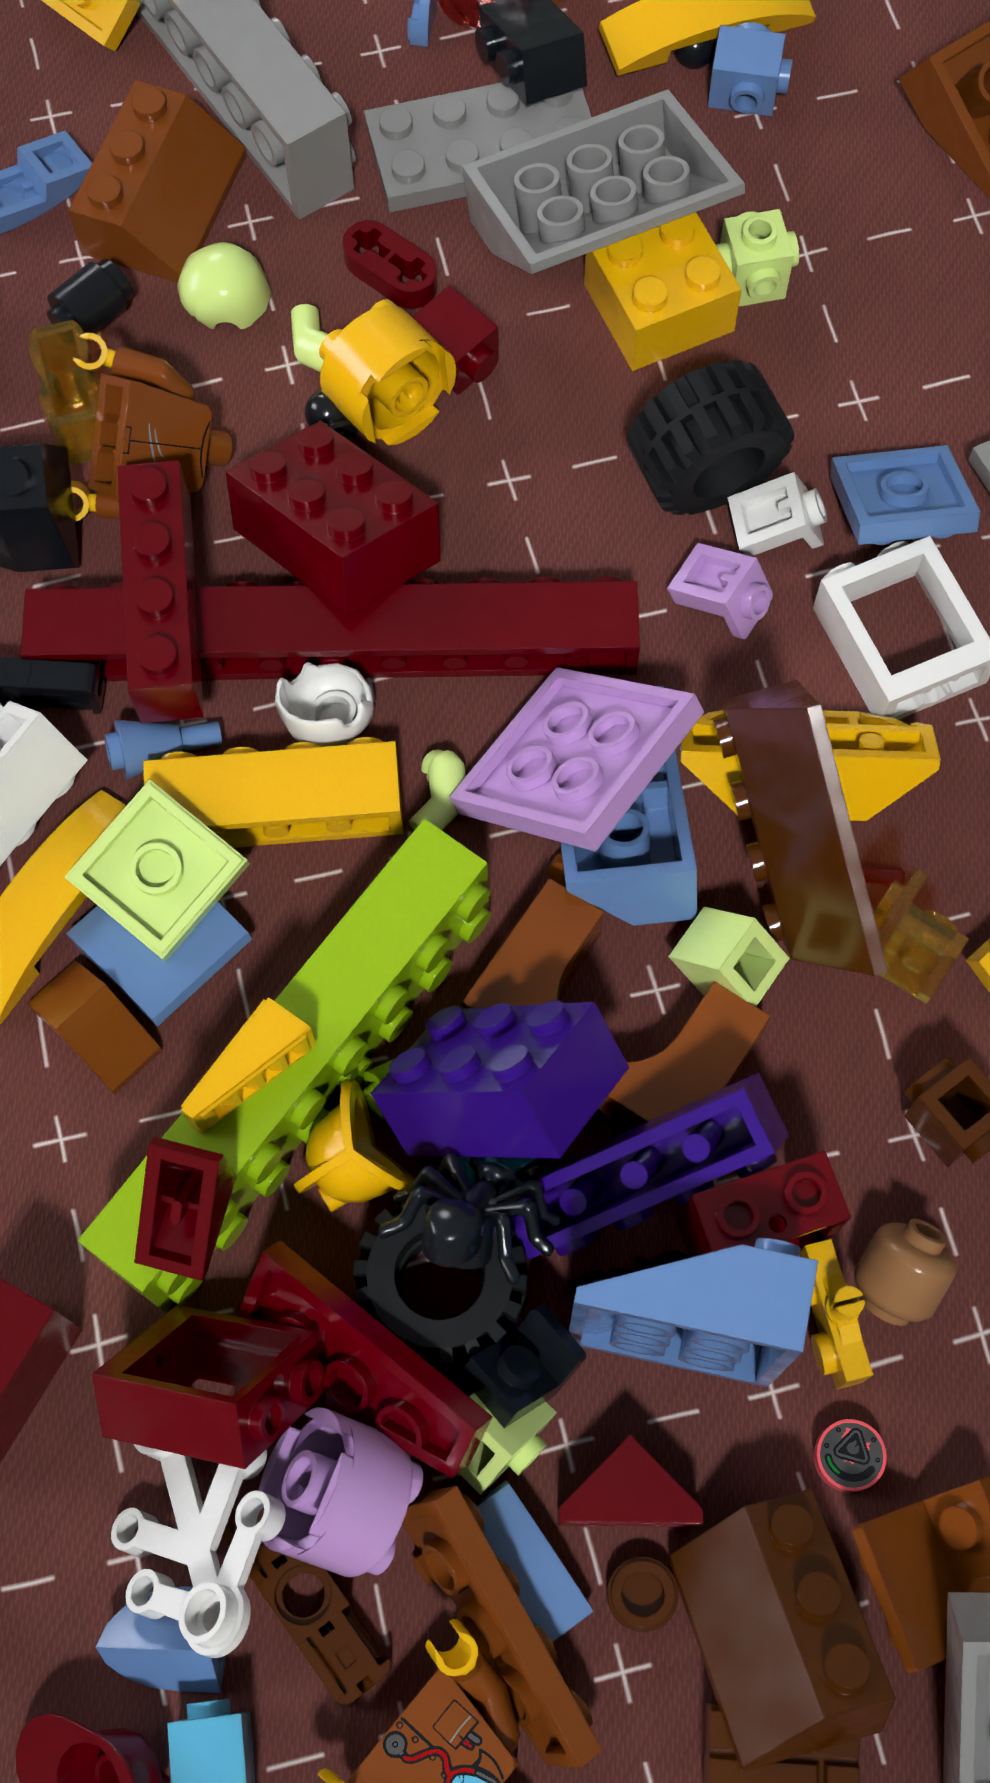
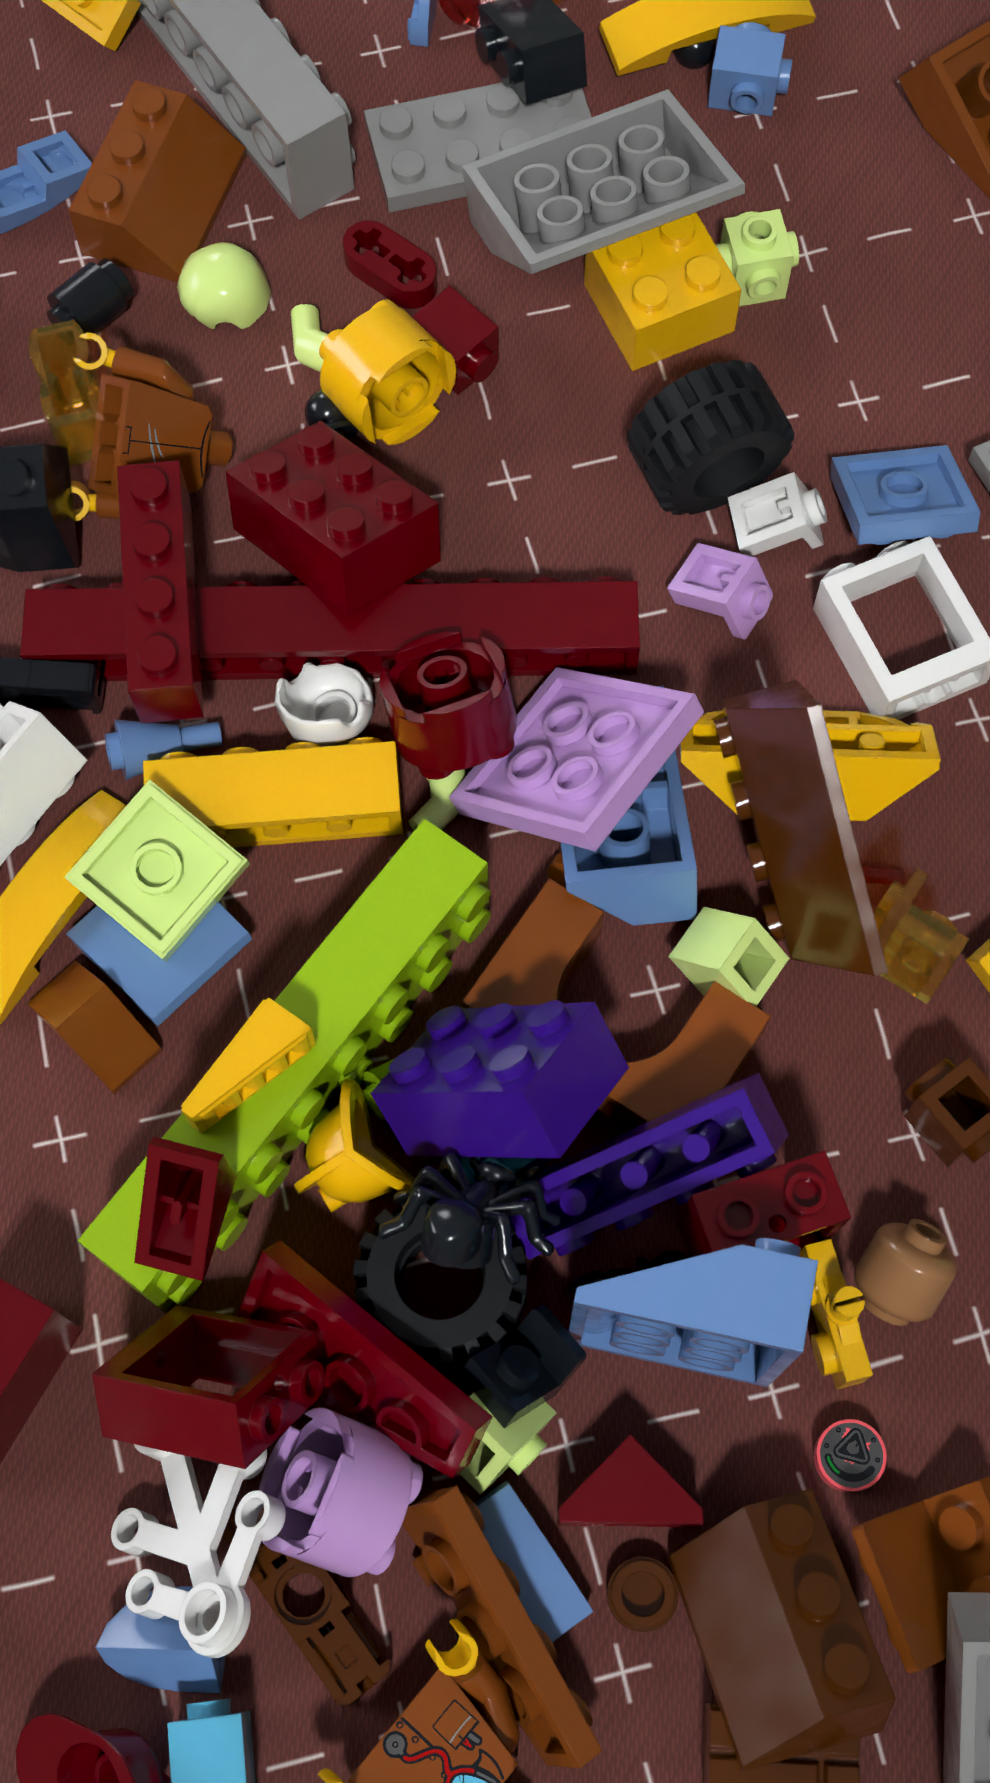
(449, 703): none -> dark red brick

